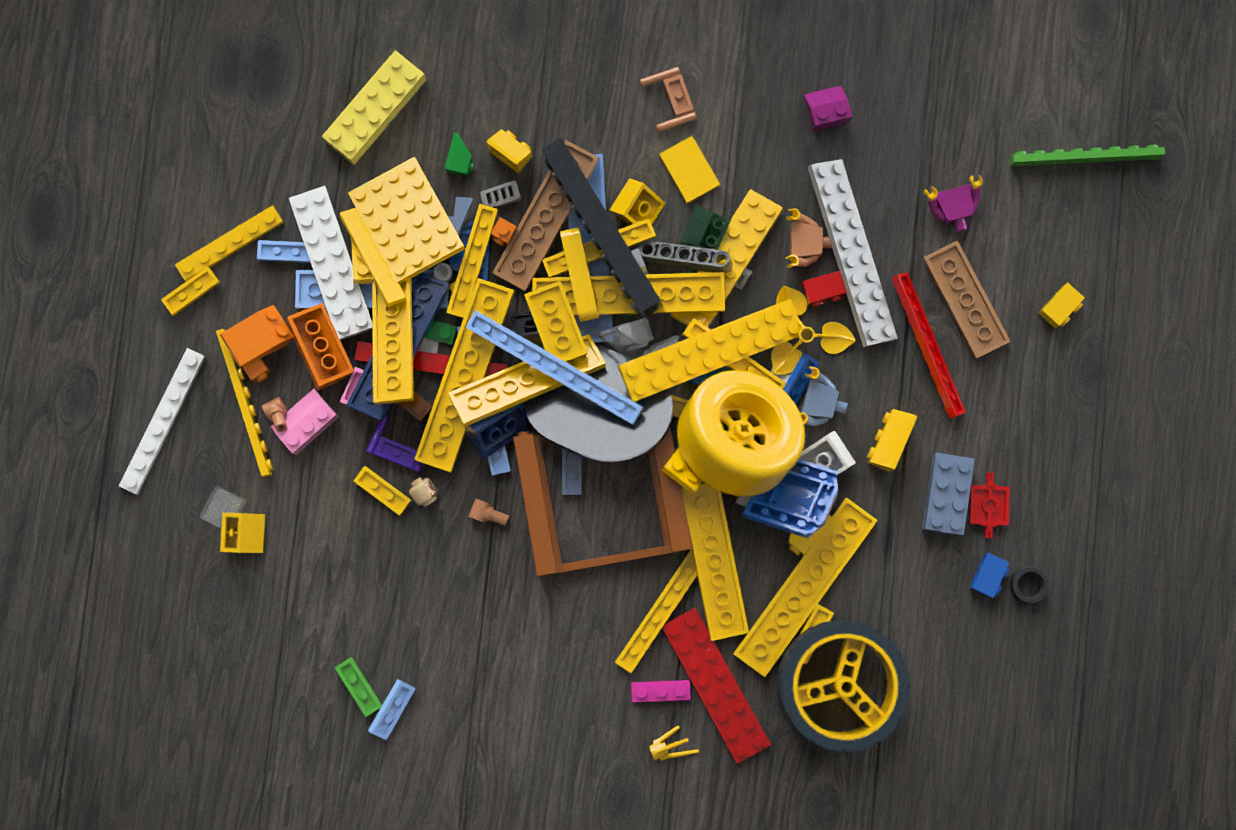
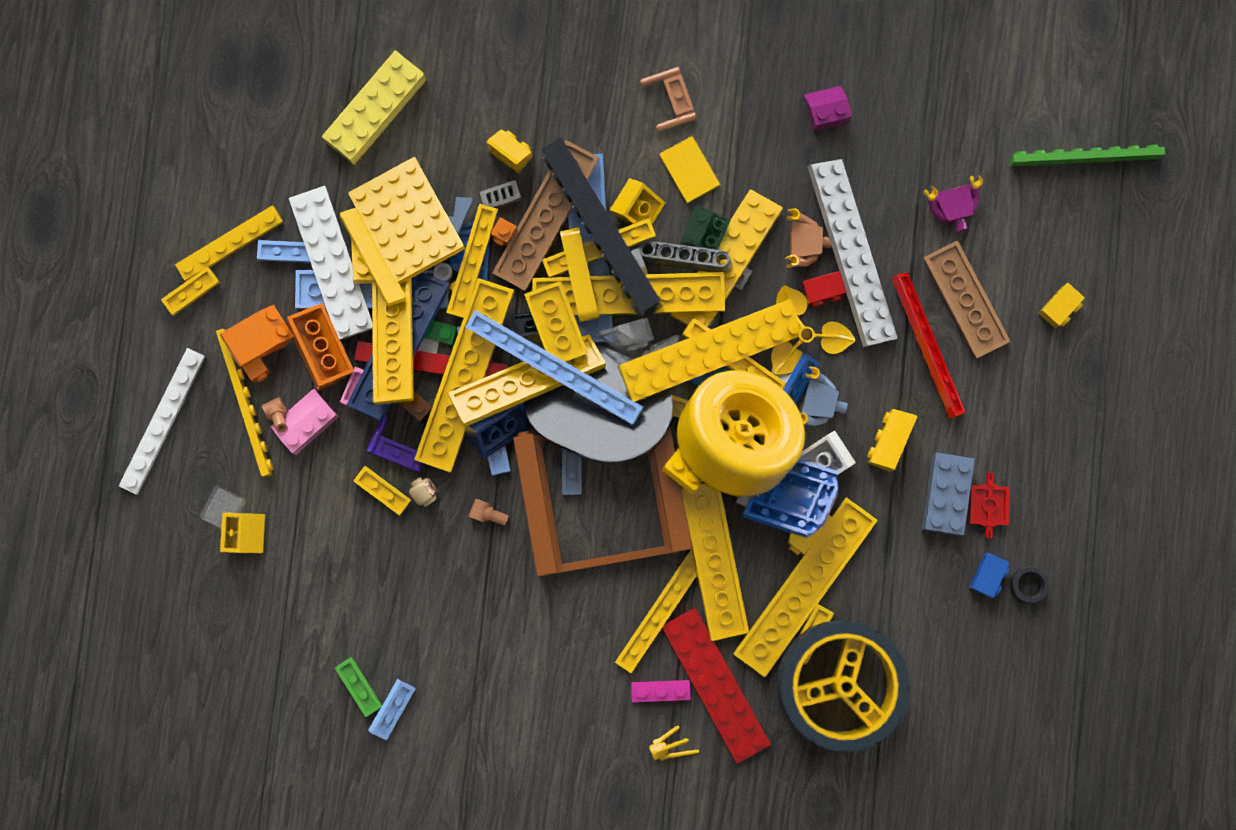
(459, 159): green slope -> none

